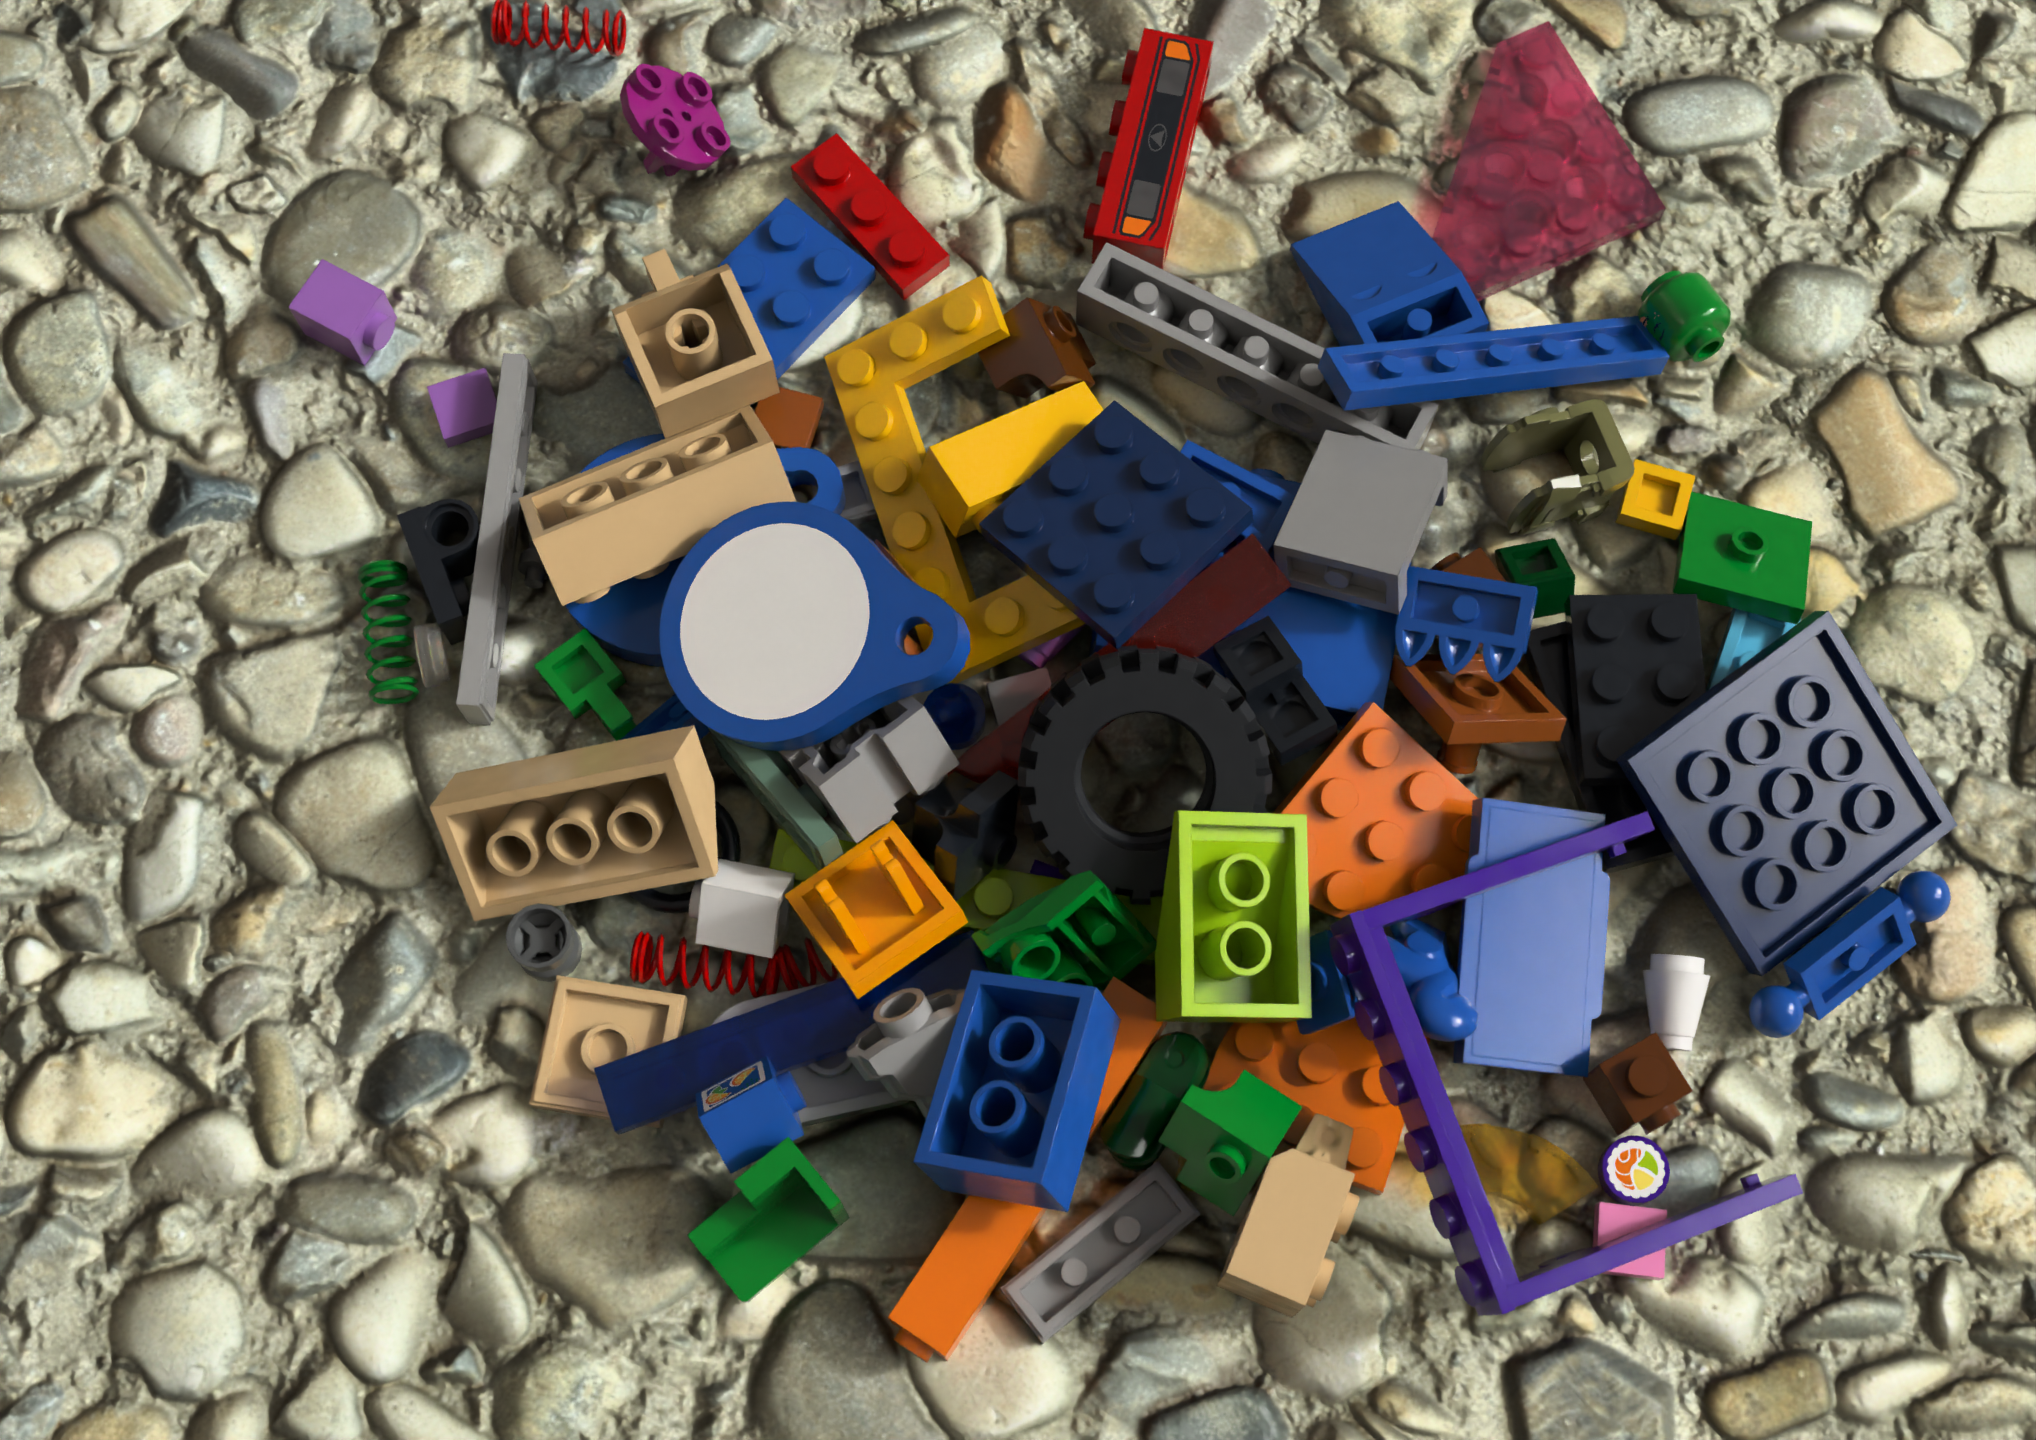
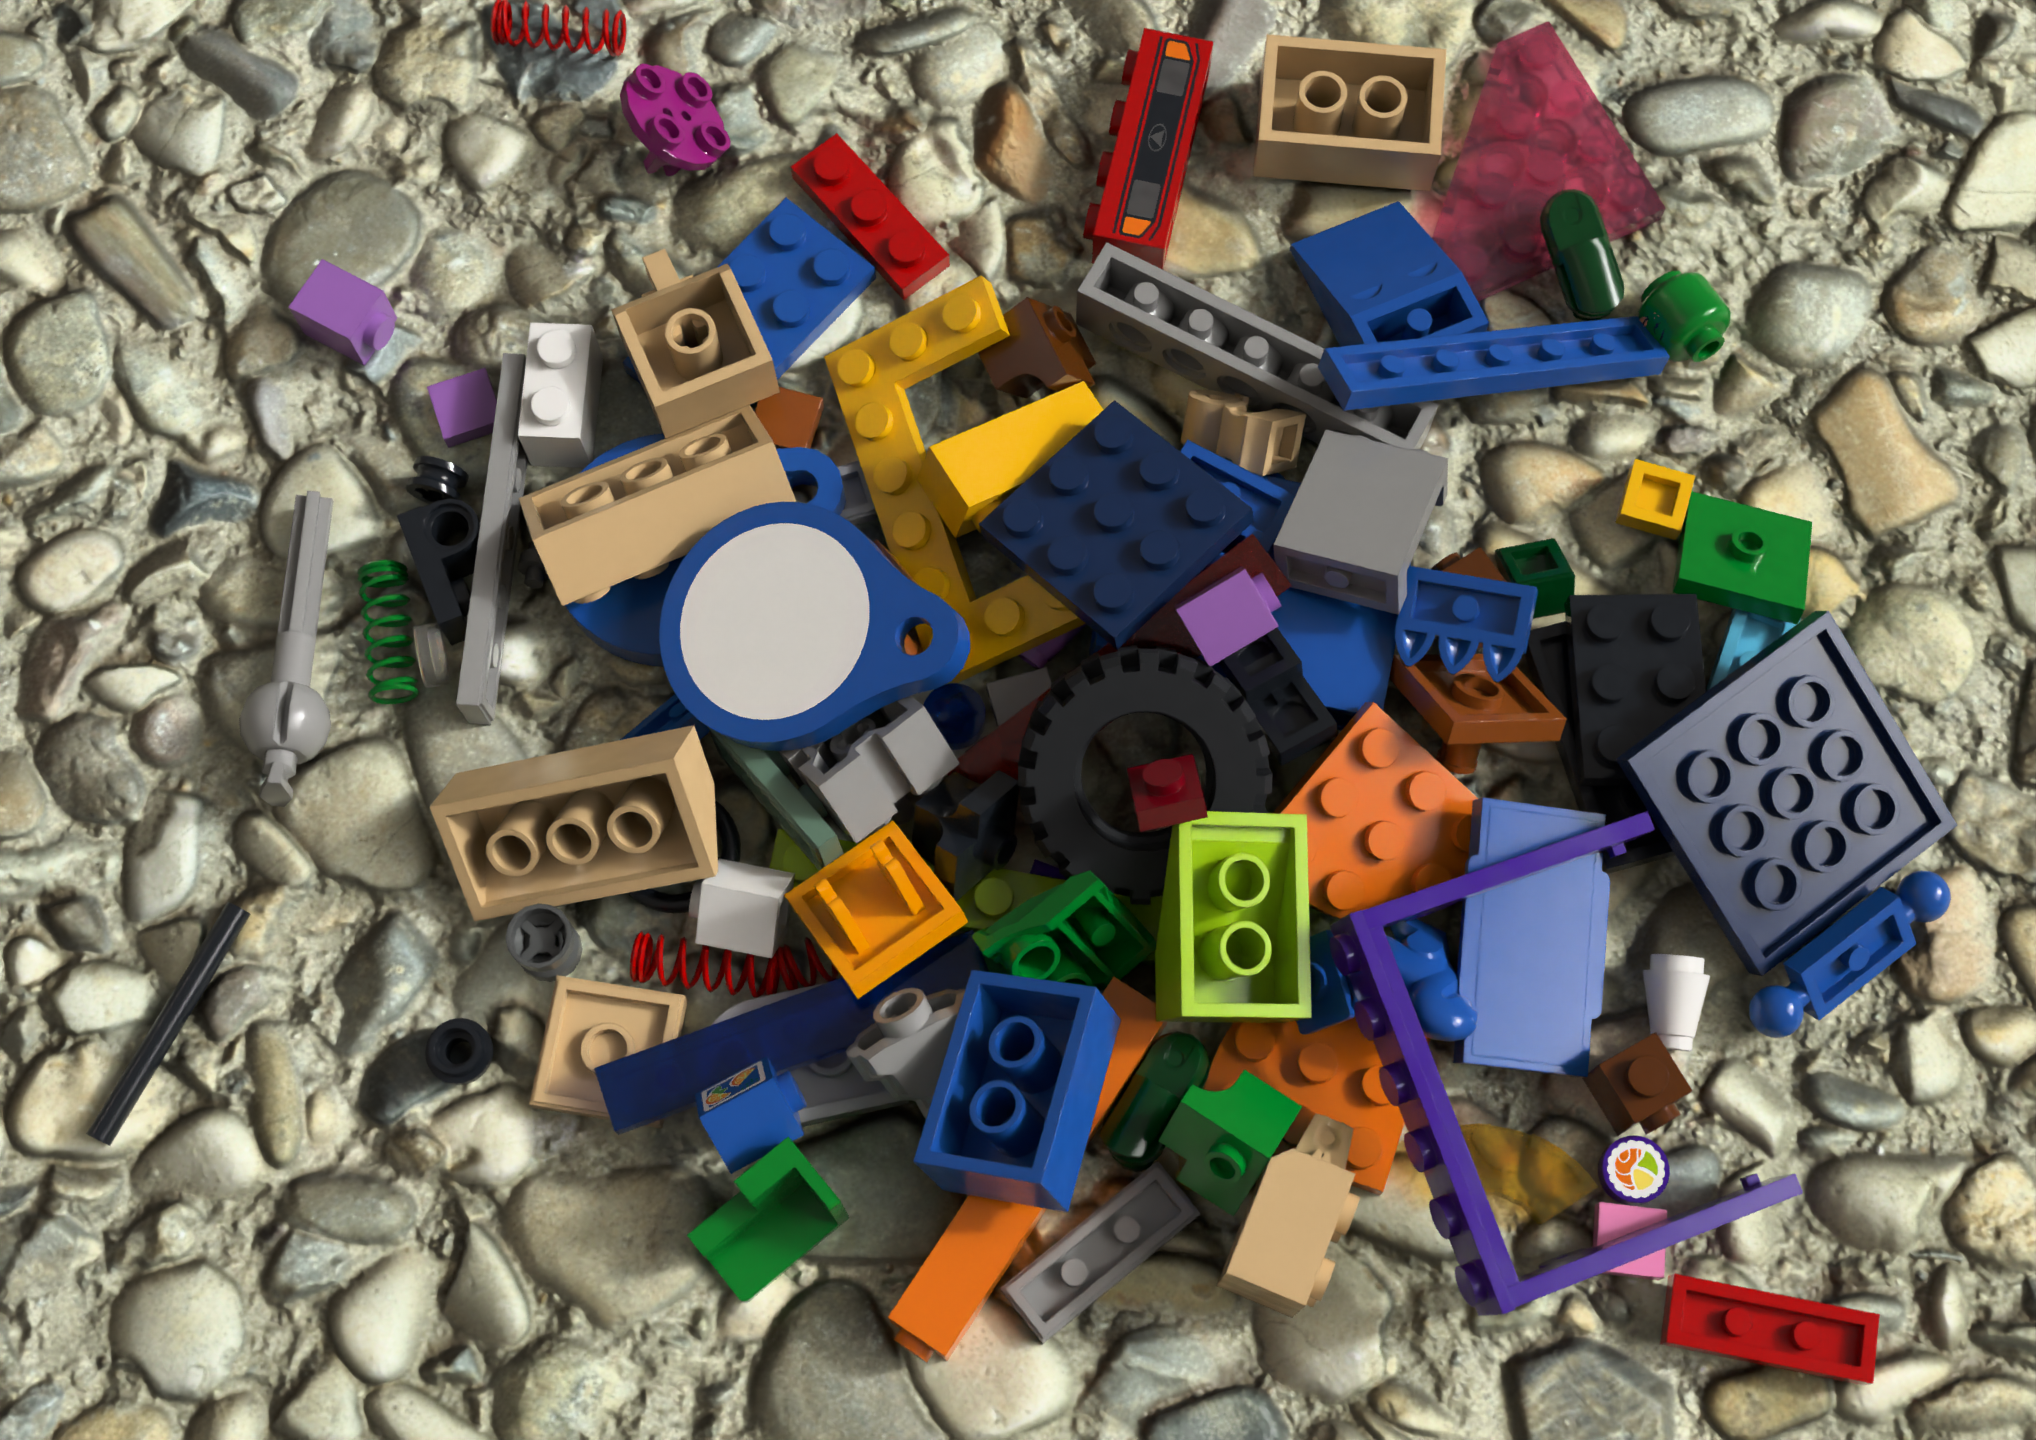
(168, 1024): none -> black bar
(286, 718): none -> light grey piece
(436, 480): none -> black bush
(445, 1038): none -> black plate
(560, 395): none -> white brick
(585, 680): green plate -> none
(1167, 792): none -> dark red plate
(1229, 614): none -> medium lavender brick
(1255, 441): none -> tan leg
(1350, 112): none -> tan brick
(1575, 432): olive piece -> none
(1581, 255): none -> dark green arm
(1770, 1329): none -> red plate

